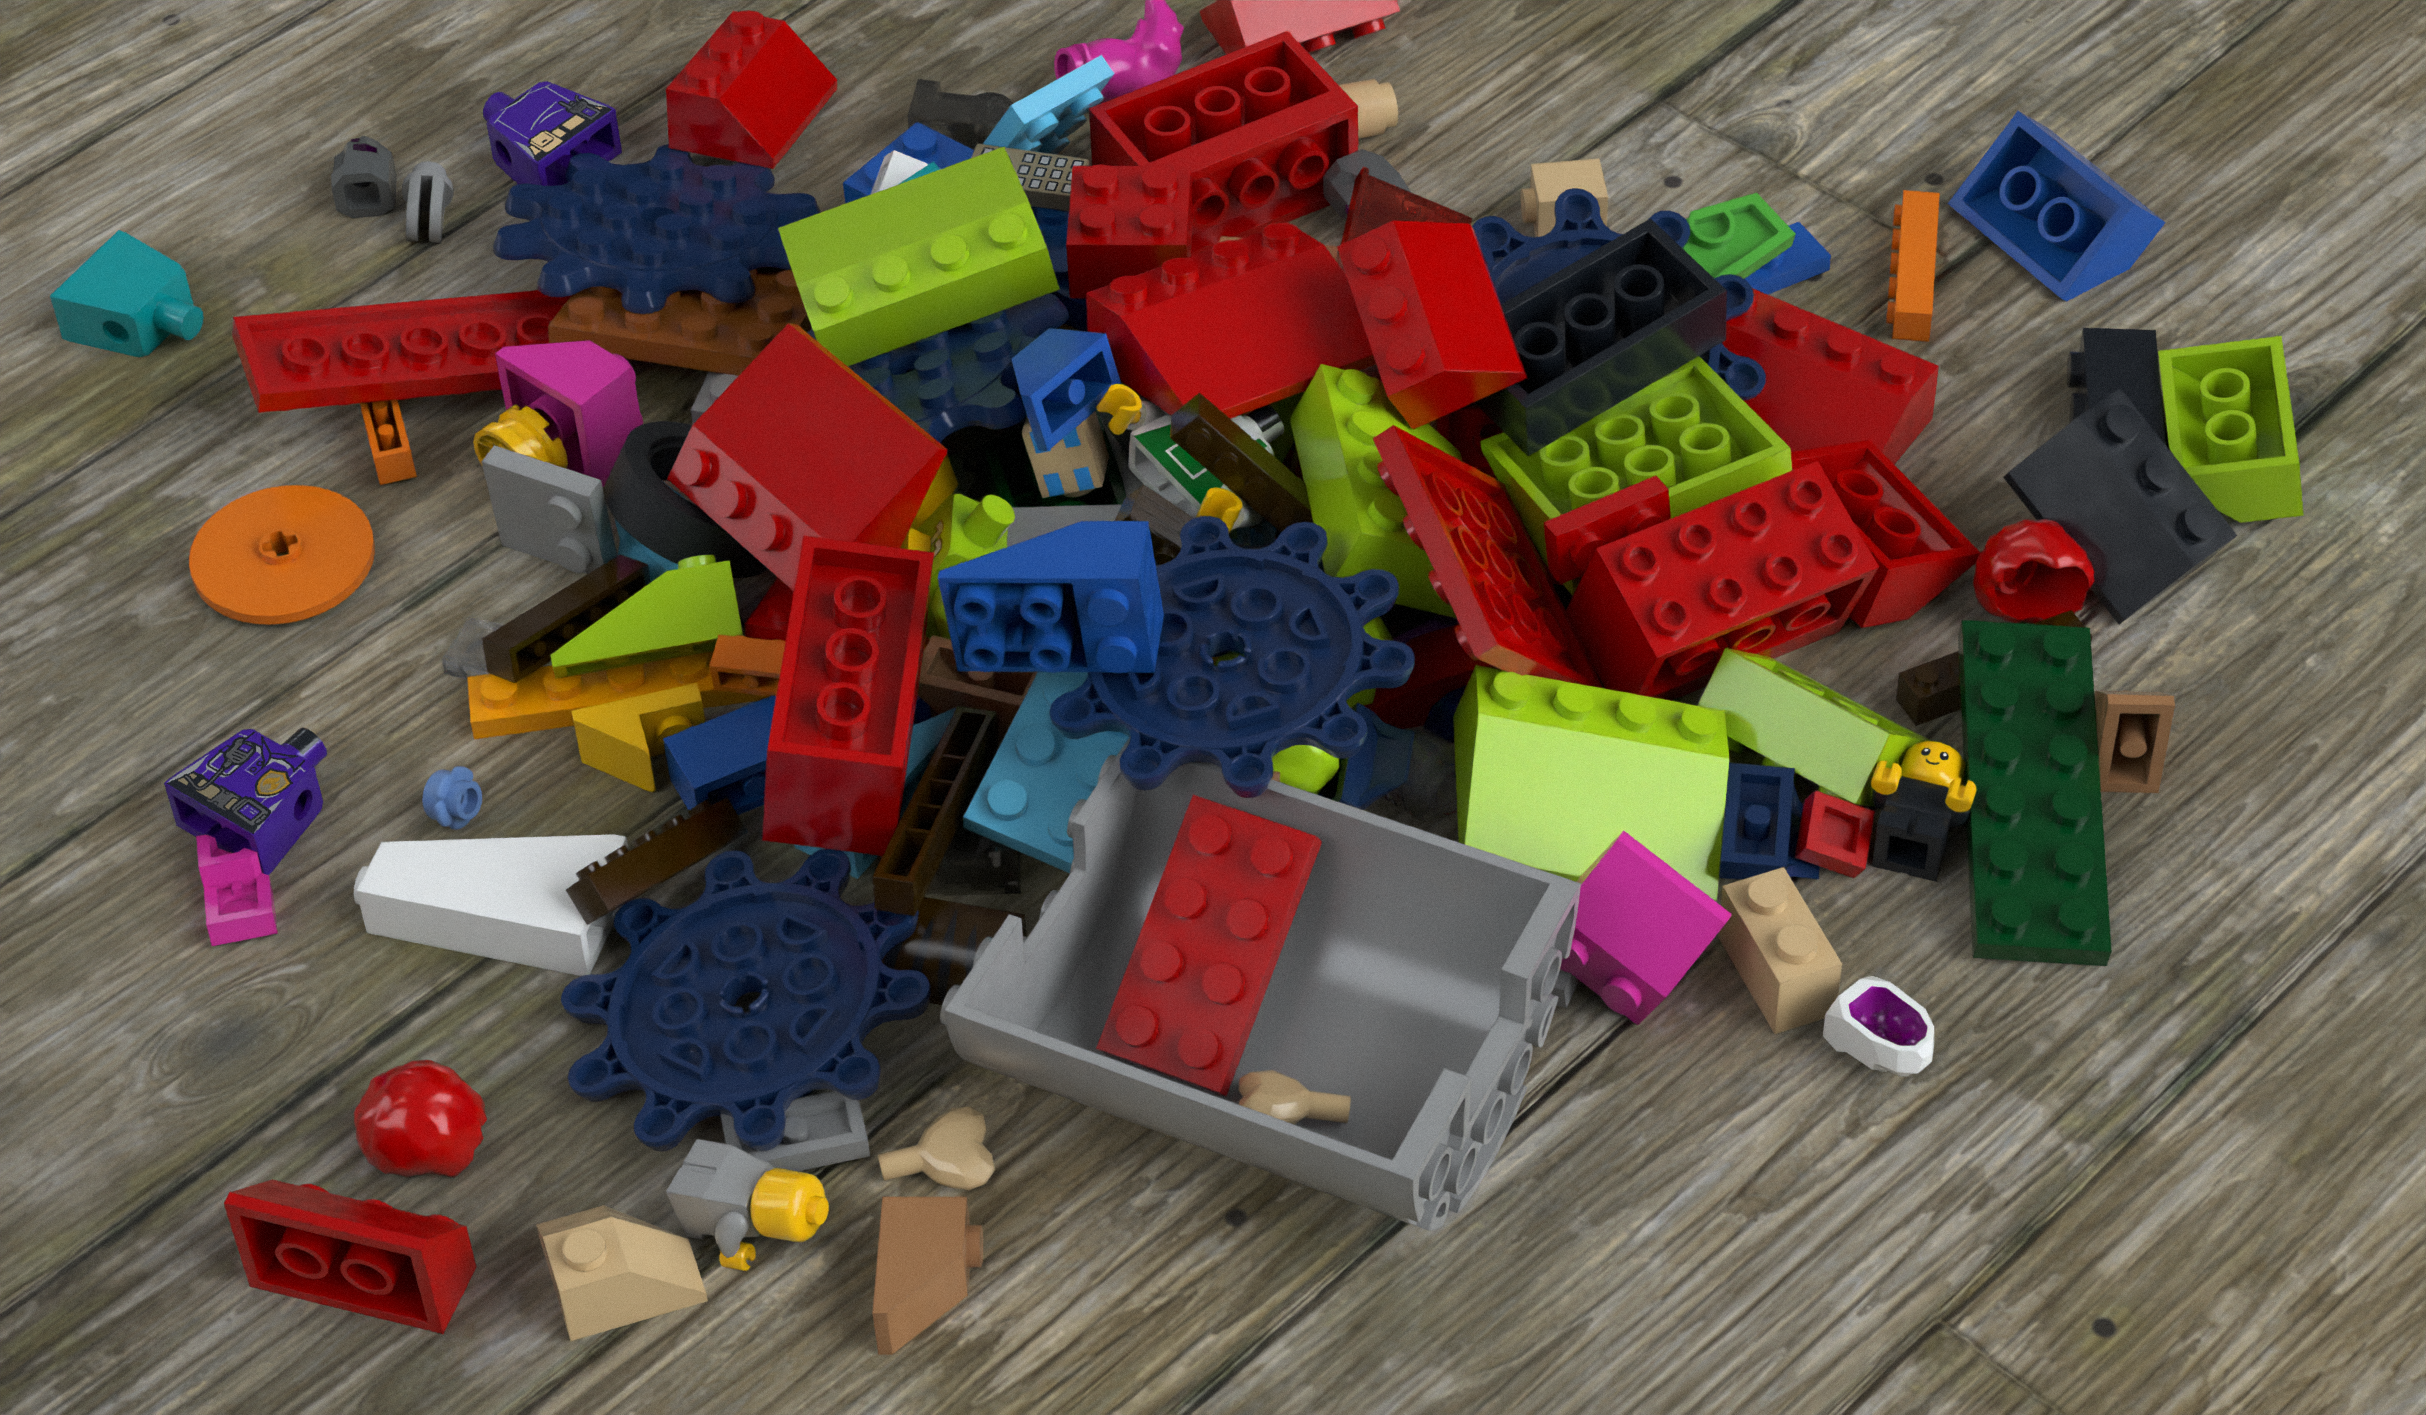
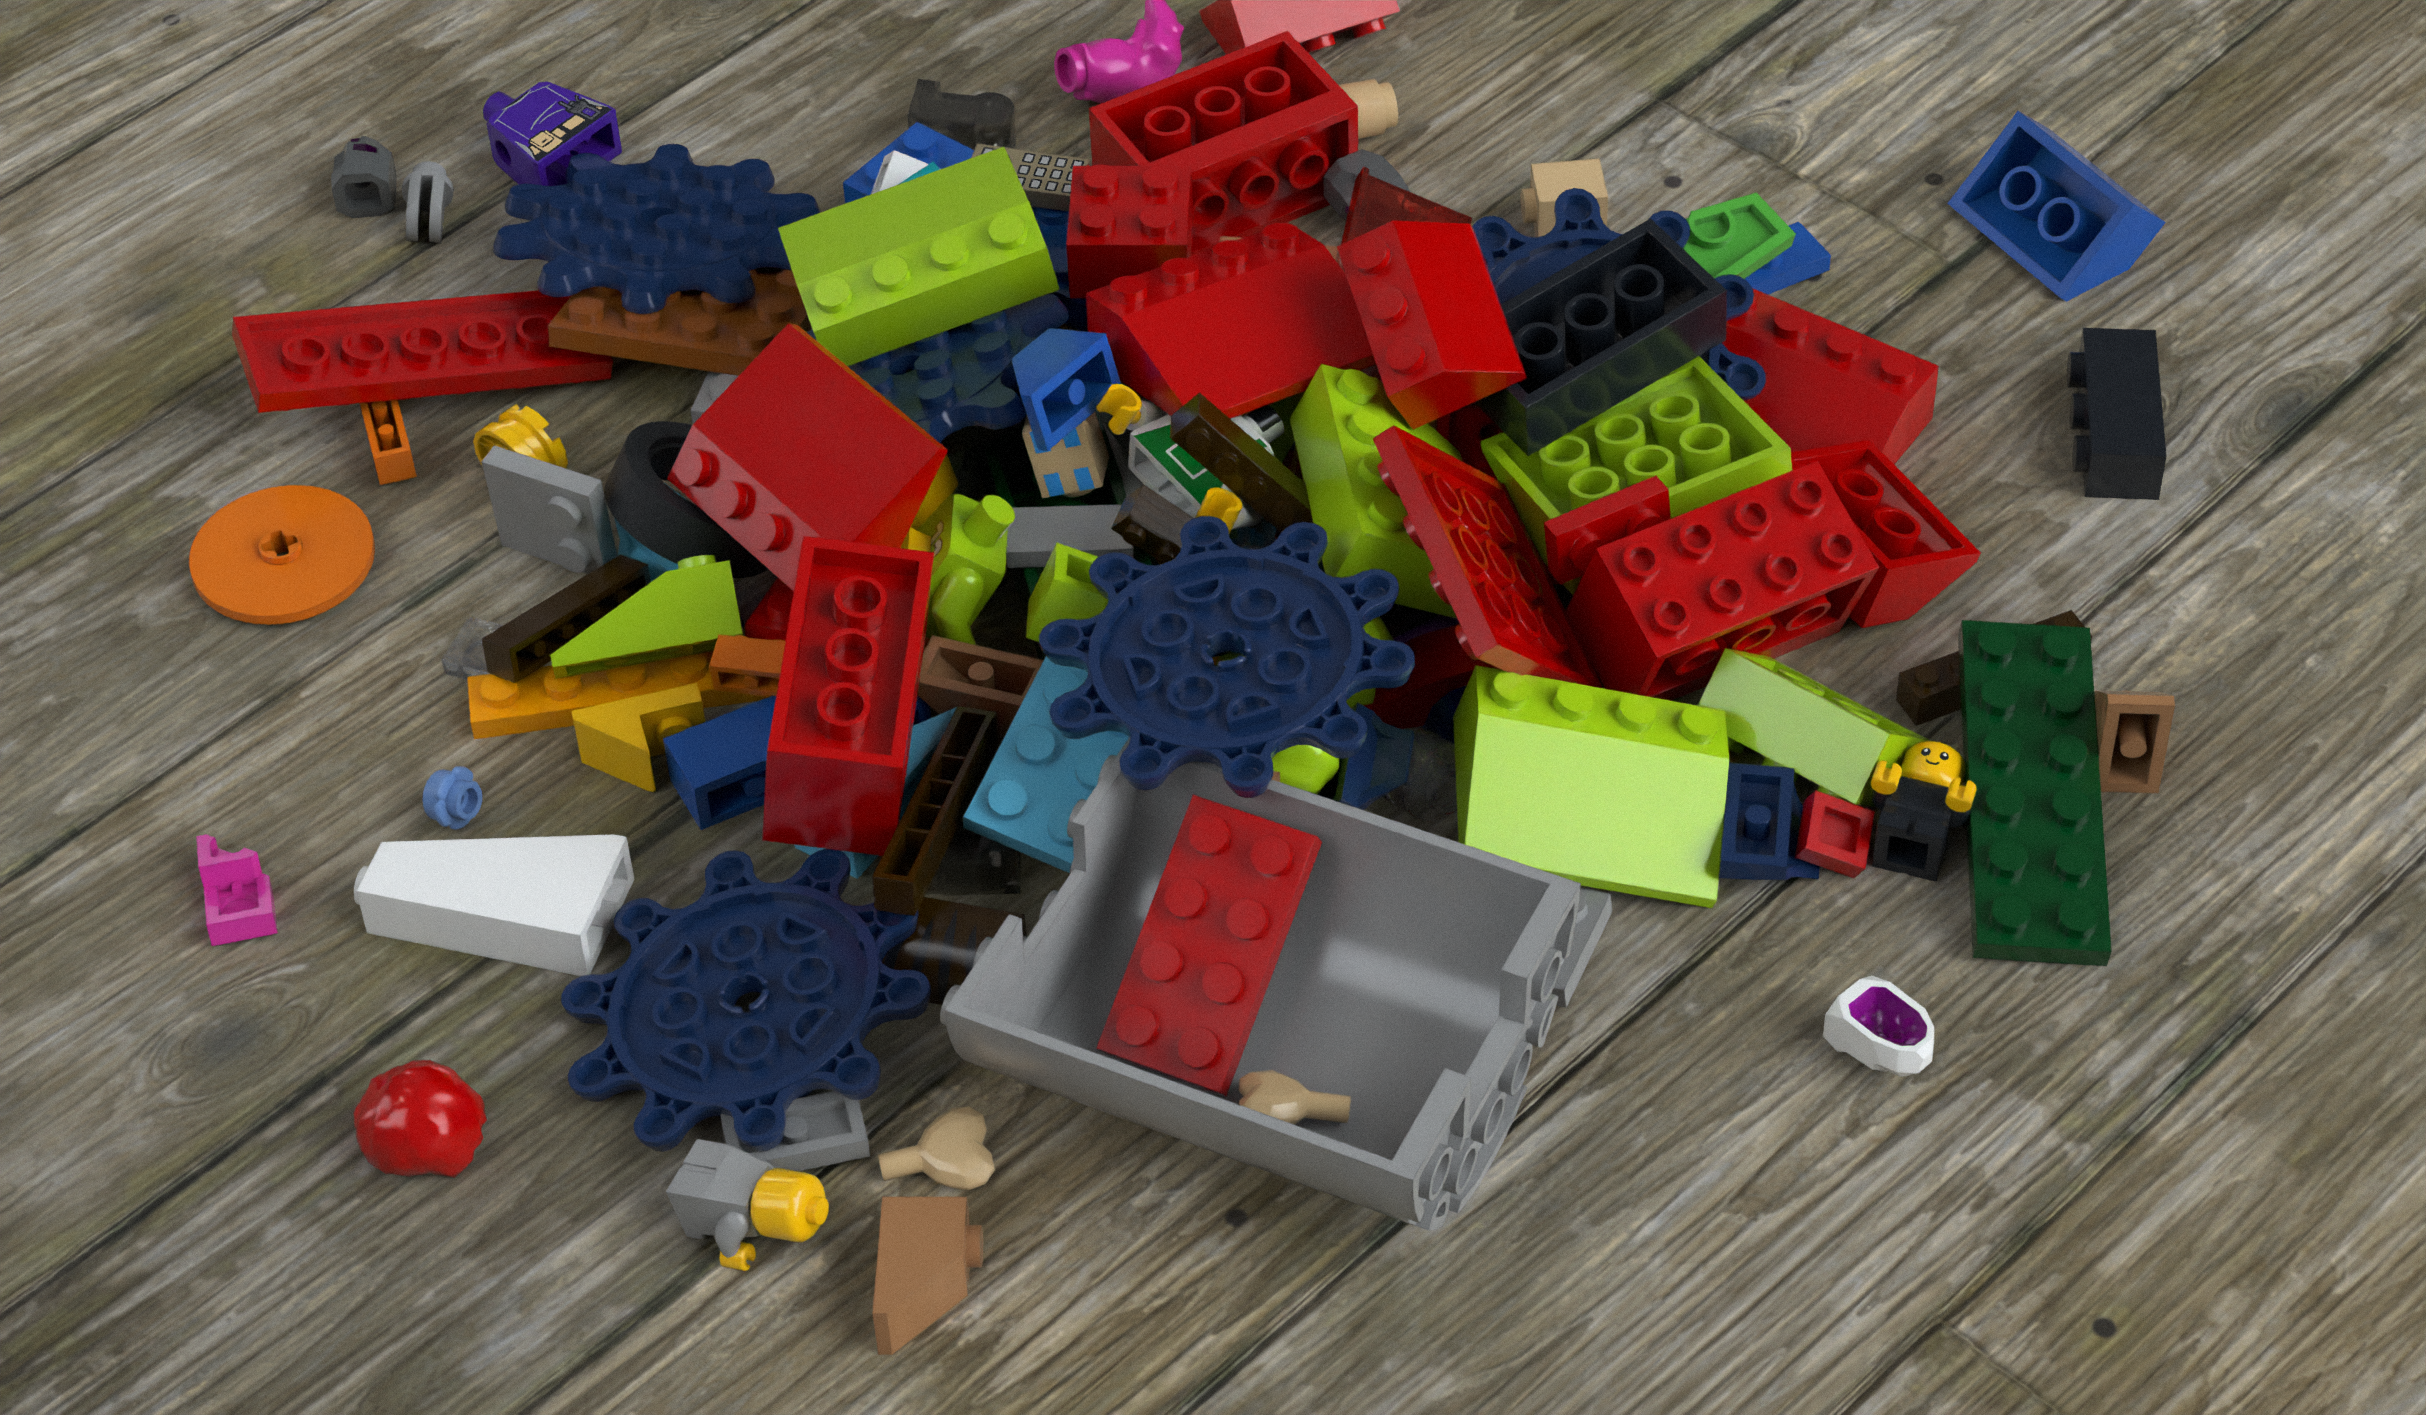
(126, 299): teal torso -> none
(251, 793): dark purple torso -> none
(351, 1253): red slope -> none
(580, 393): dark pink slope -> none
(617, 1270): tan slope -> none
(655, 858): dark brown piece -> none
(747, 92): red slope -> none
(1052, 112): medium azure plate -> none
(1059, 603): blue slope -> none
(1638, 928): dark pink slope -> none
(1779, 950): tan brick -> none
(1913, 265): orange piece -> none
(2032, 572): red hair -> none
(2122, 503): black slope -> none
(2234, 426): lime slope -> none

